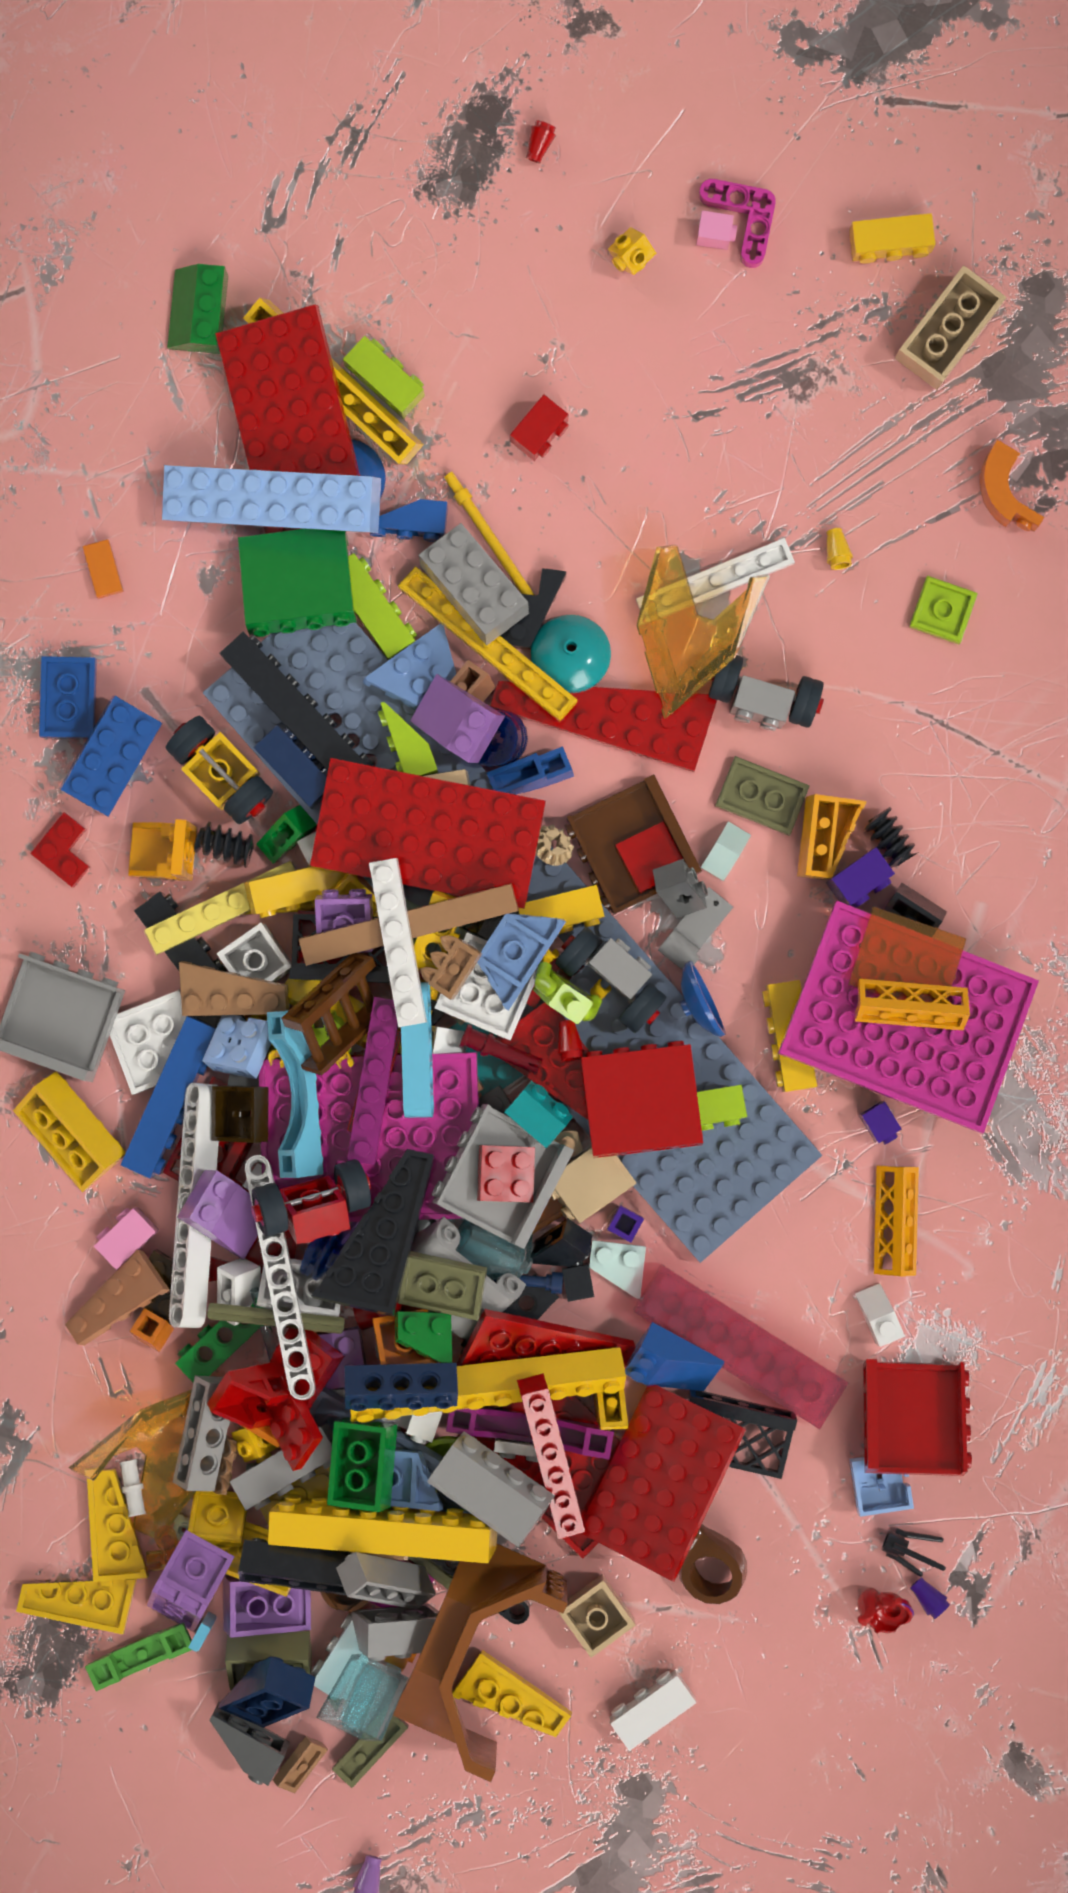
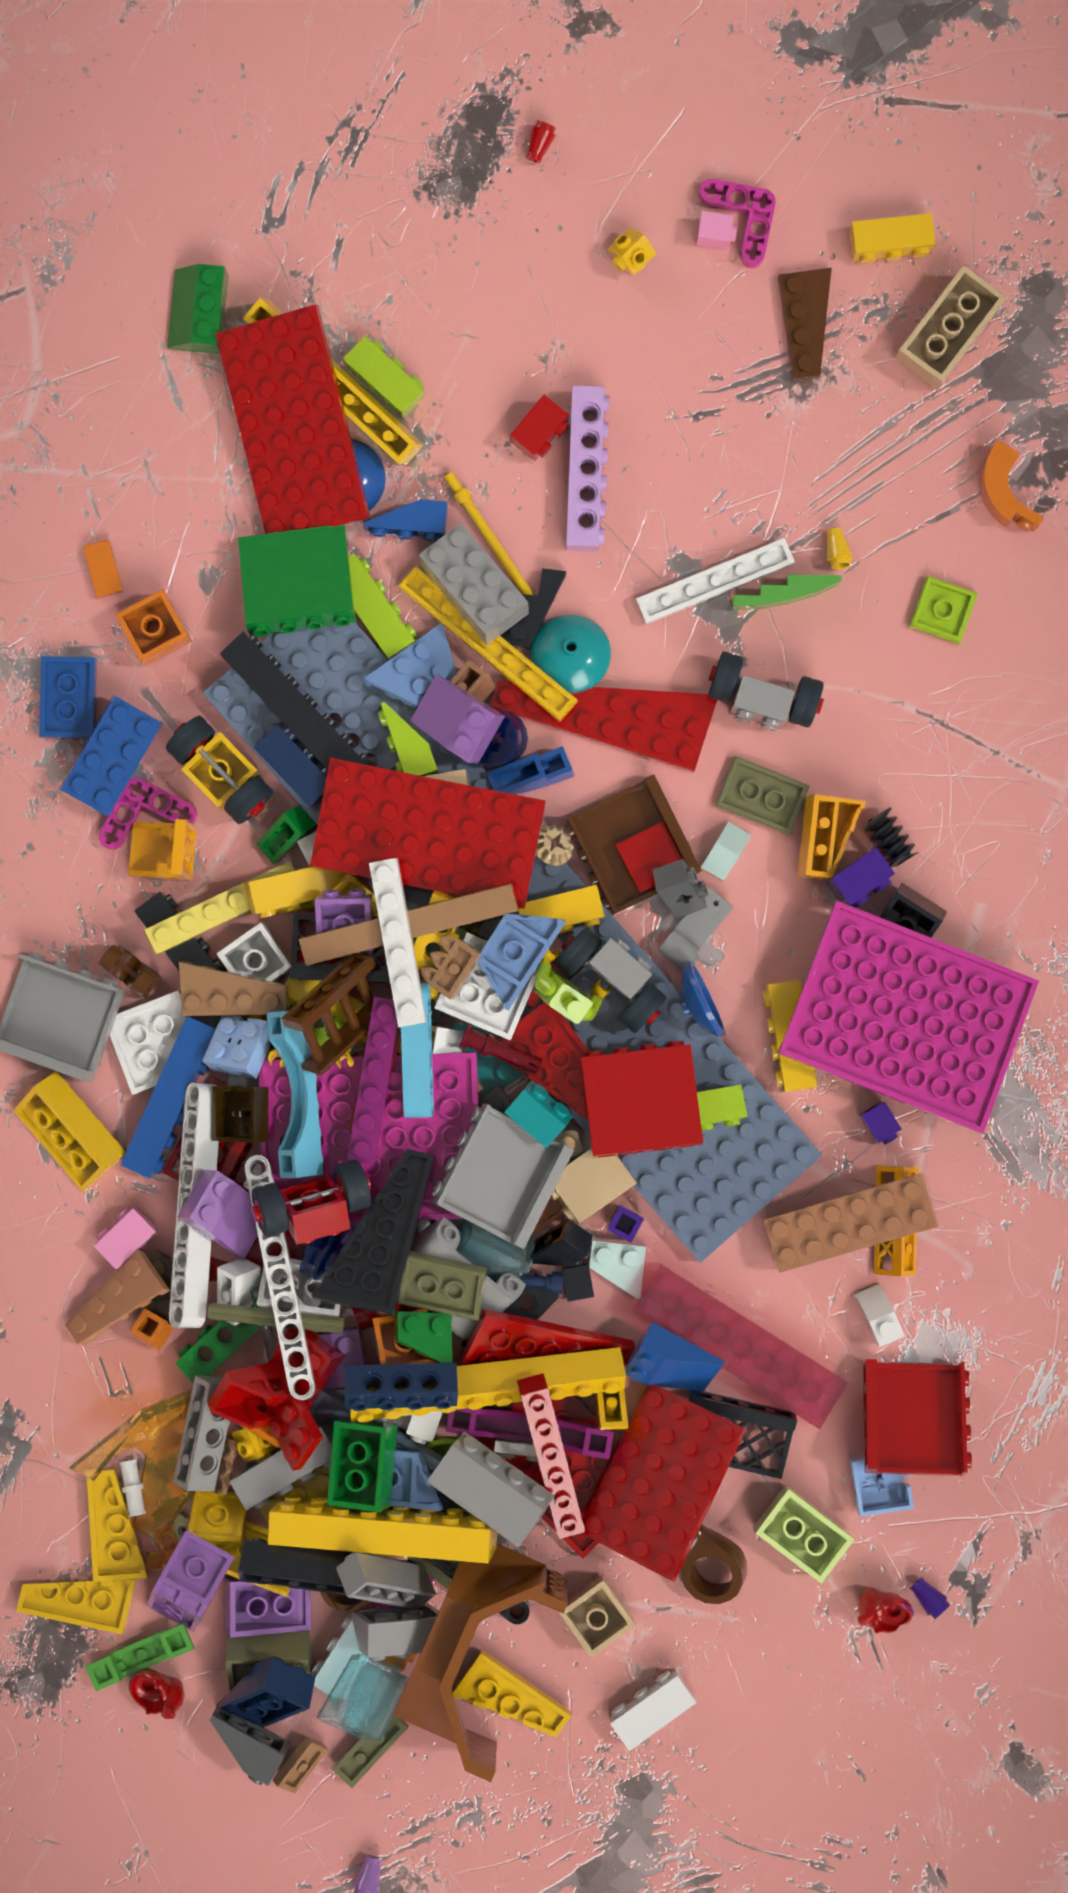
(55, 850): red plate -> none
(129, 970): none -> reddish brown piece
(136, 804): none -> dark pink beam
(153, 627): none -> orange brick
(157, 1693): none -> red hair
(202, 1632): medium azure tile -> none
(224, 844): black piece -> none
(271, 498): light blue brick -> none
(506, 1173): plate -> none
(570, 1043): red cone -> none
(583, 400): none -> lavender brick
(679, 643): clear yellow windscreen -> none
(795, 589): none -> bright green slope
(803, 1533): none -> yellowish green brick
(805, 313): none -> reddish brown wing
(851, 1222): none -> nougat brick
(896, 1545): black plant -> none
(907, 953): clear orange piece -> none
(913, 1010): light orange fence -> none

